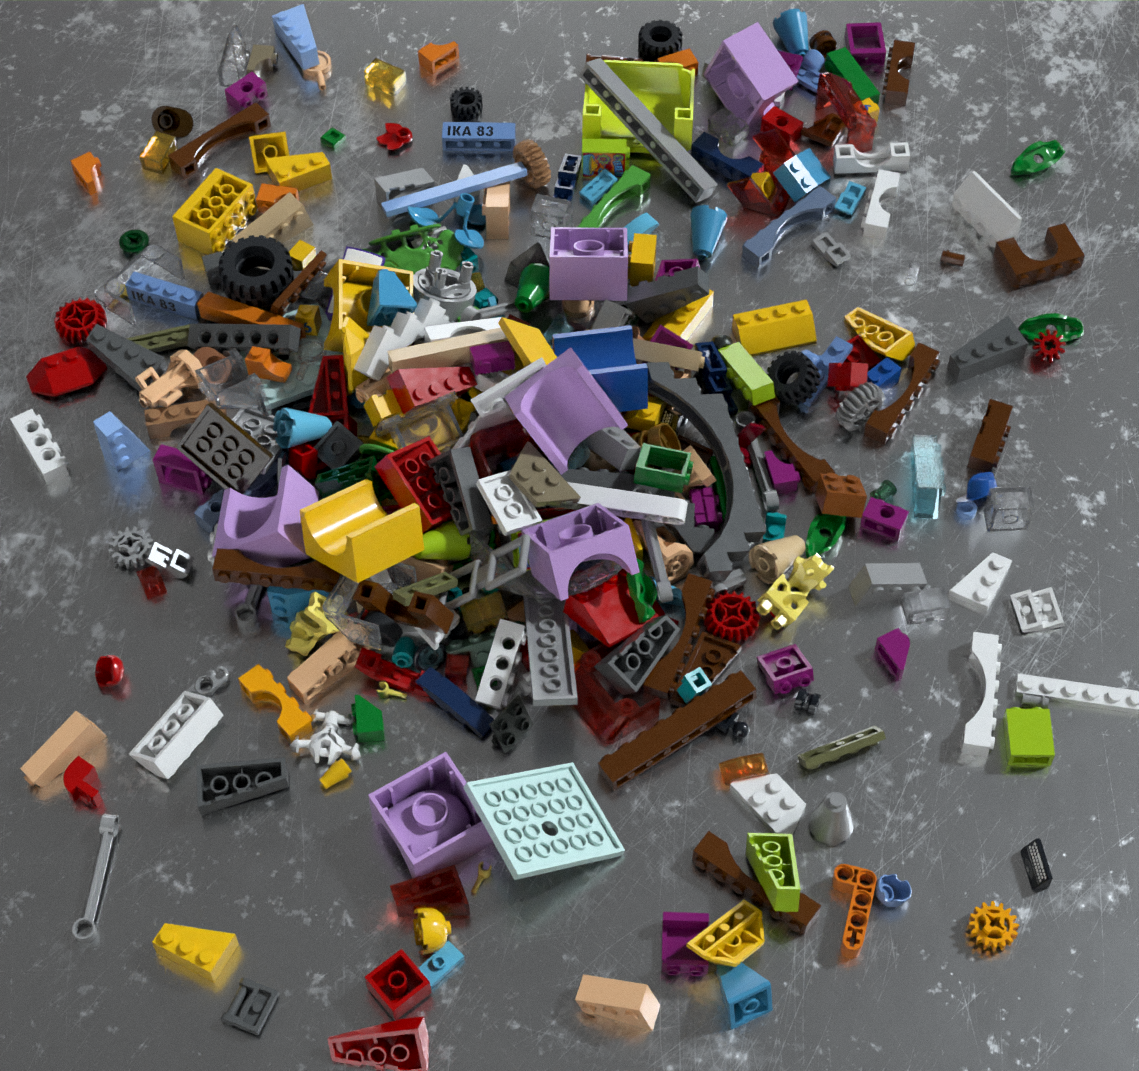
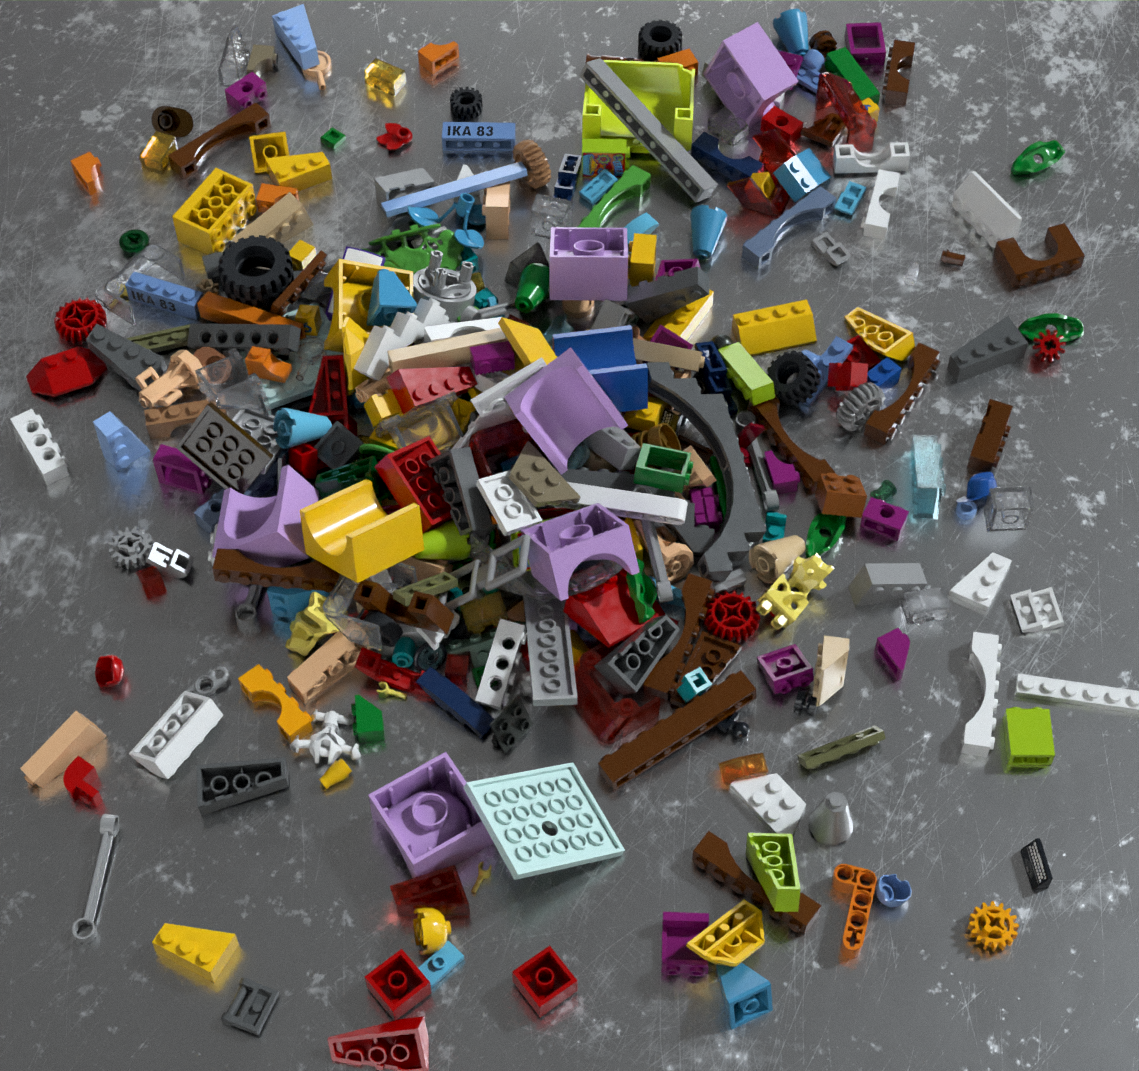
(207, 285): none -> tan gear
(545, 981): none -> red brick
(618, 1000): light nougat wedge -> none
(830, 667): none -> tan slope
(1034, 701): light grey pin -> none

